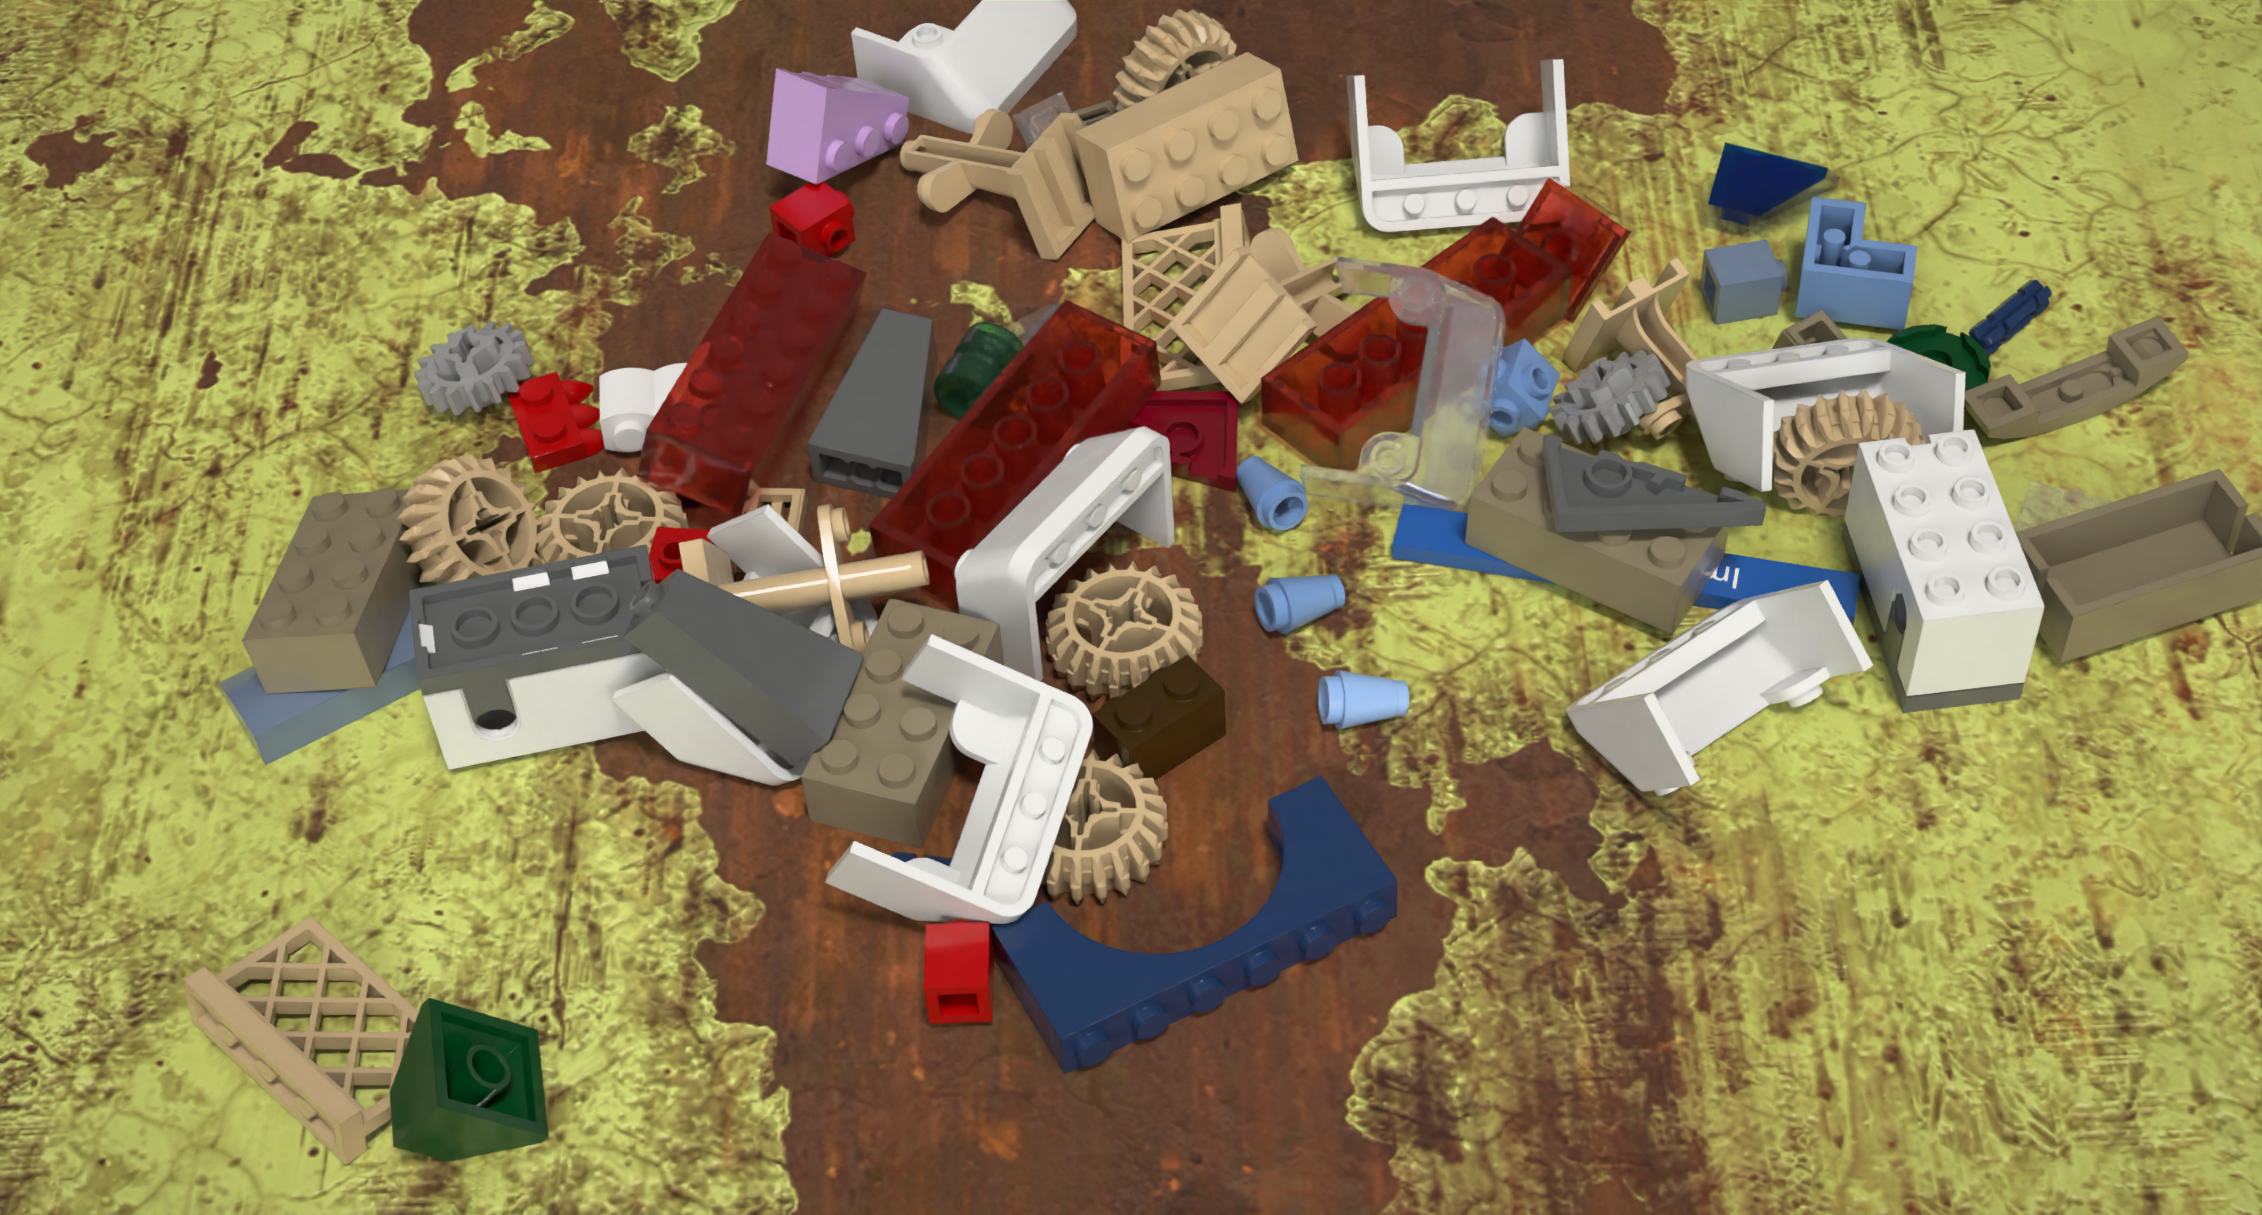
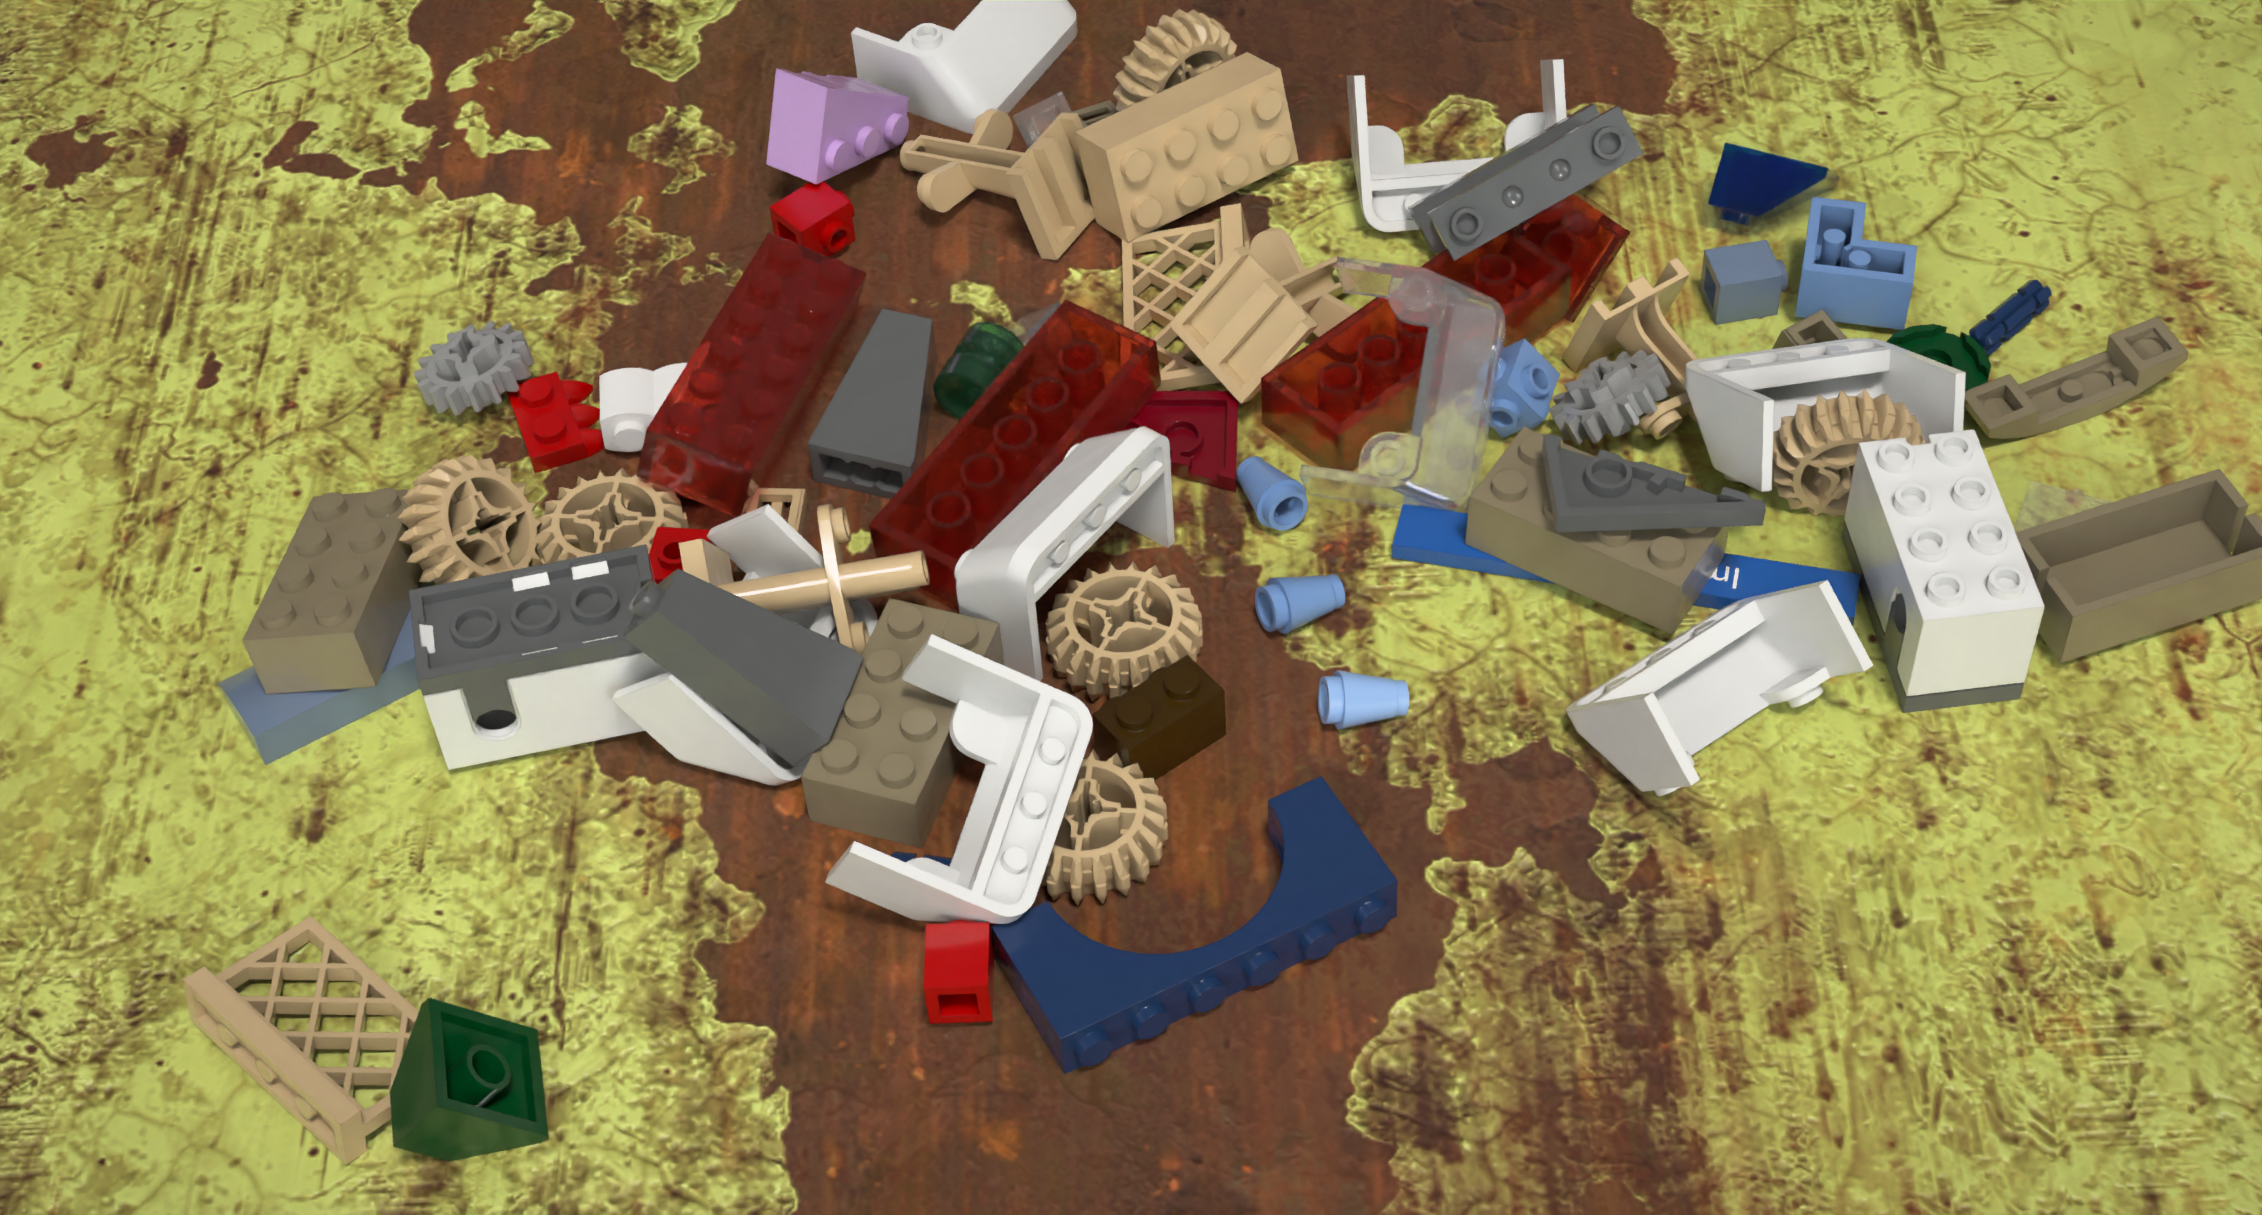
(1525, 180): none -> dark grey fence

